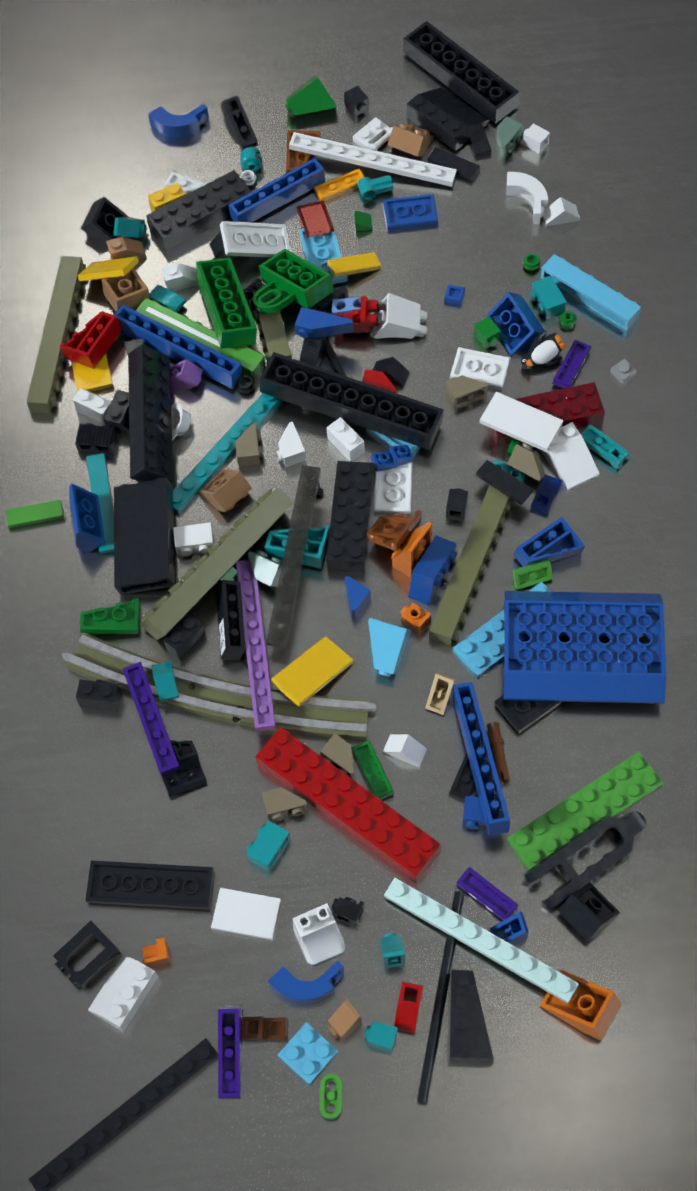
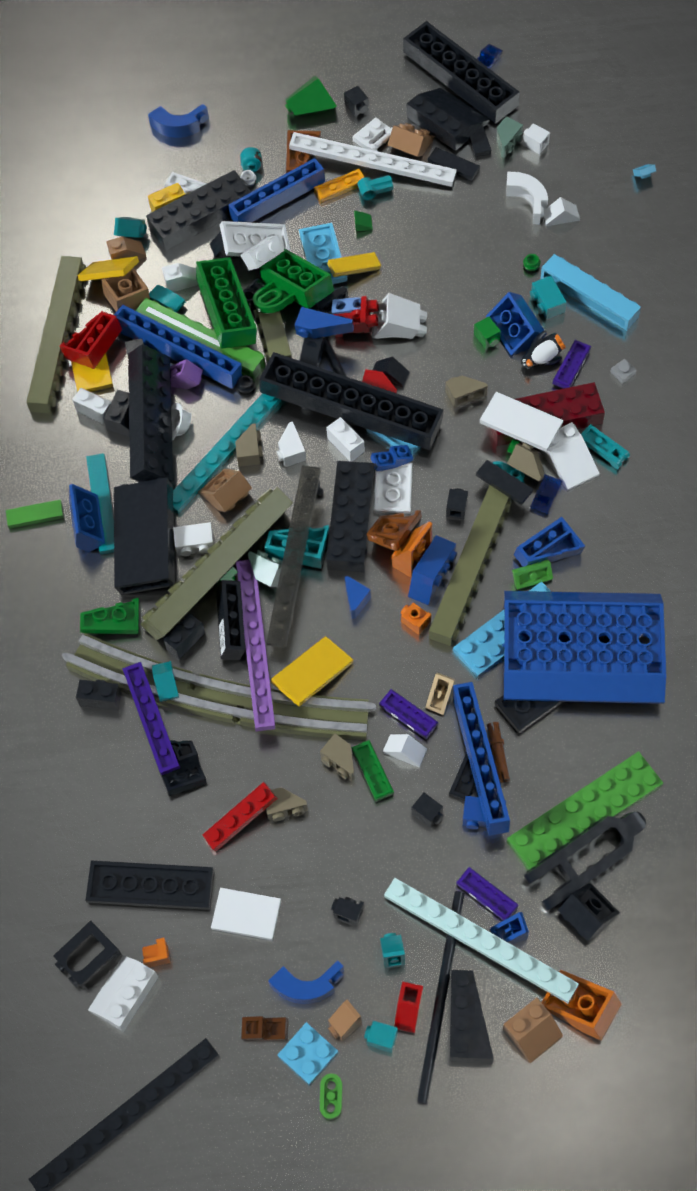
(96, 438): black brick -> none
(101, 220): black slope -> none
(229, 1051): dark purple slope -> none
(238, 121): black slope -> none
(239, 816): none -> red plate
(262, 252): none -> white brick
(268, 845): teal brick -> none
(315, 218): clear red piece -> none
(318, 935): white hips -> none
(348, 804): red brick -> none
(387, 645): medium azure slope -> none
(408, 714): none -> dark purple plate
(410, 212): blue tile -> none
(427, 810): none -> black brick
(454, 294): blue tile -> none
(481, 367): white tile -> none
(489, 55): none -> clear blue slope
(533, 1030): none -> medium nougat slope
(567, 323): green plate -> none
(644, 171): none -> medium azure plate

